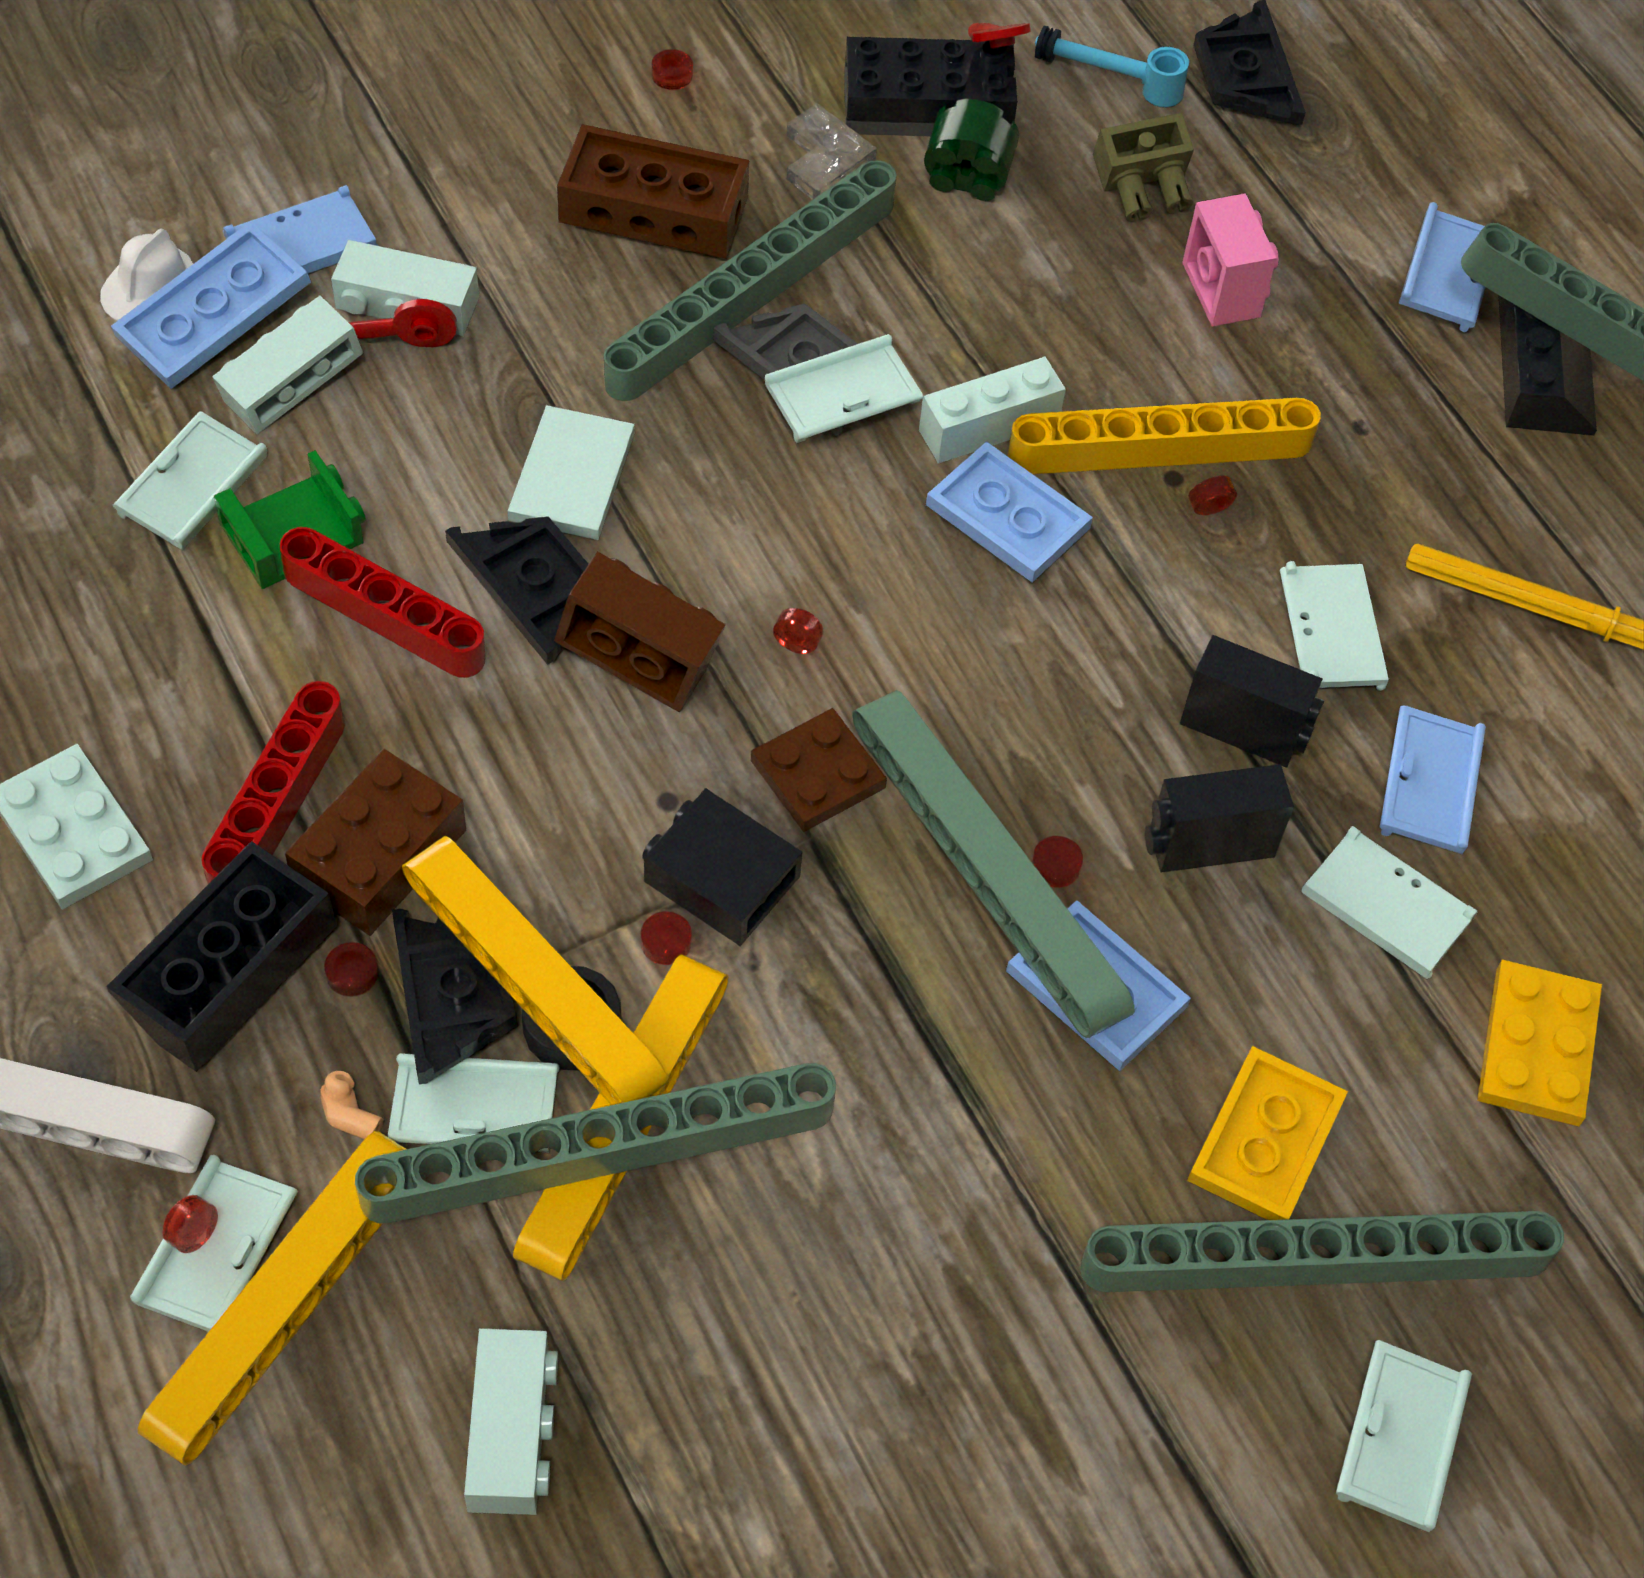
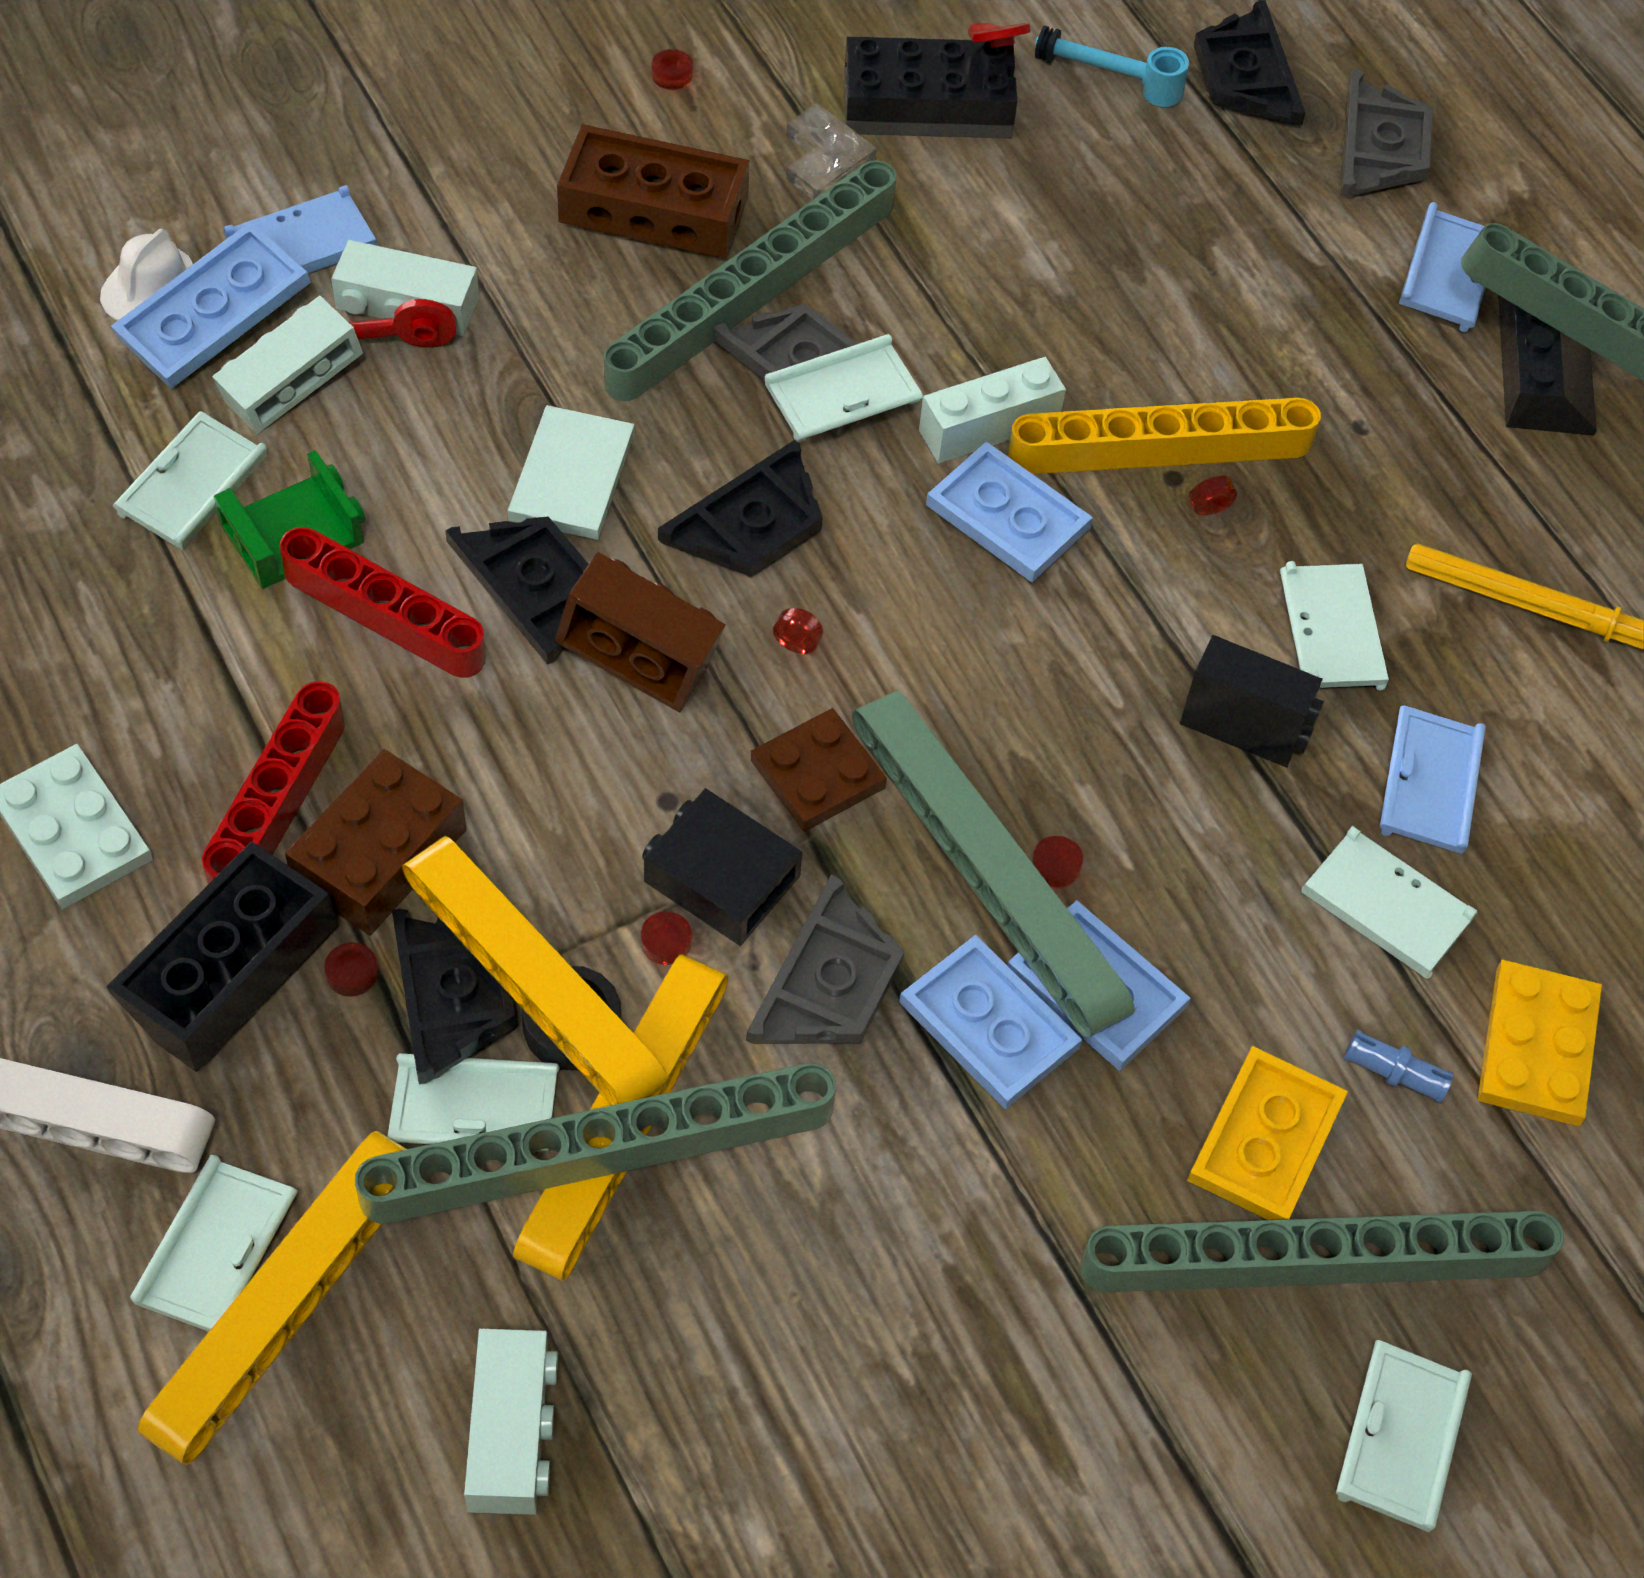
(190, 1223): clear red tile -> none
(342, 1107): light nougat arm -> none
(751, 516): none -> black wing
(829, 977): none -> dark grey wing
(971, 149): dark green brick -> none
(990, 1021): none -> light blue plate
(1142, 154): olive brick -> none
(1219, 818): black brick -> none
(1229, 259): bright pink brick -> none
(1384, 138): none -> dark grey wing
(1398, 1066): none -> medium blue pin

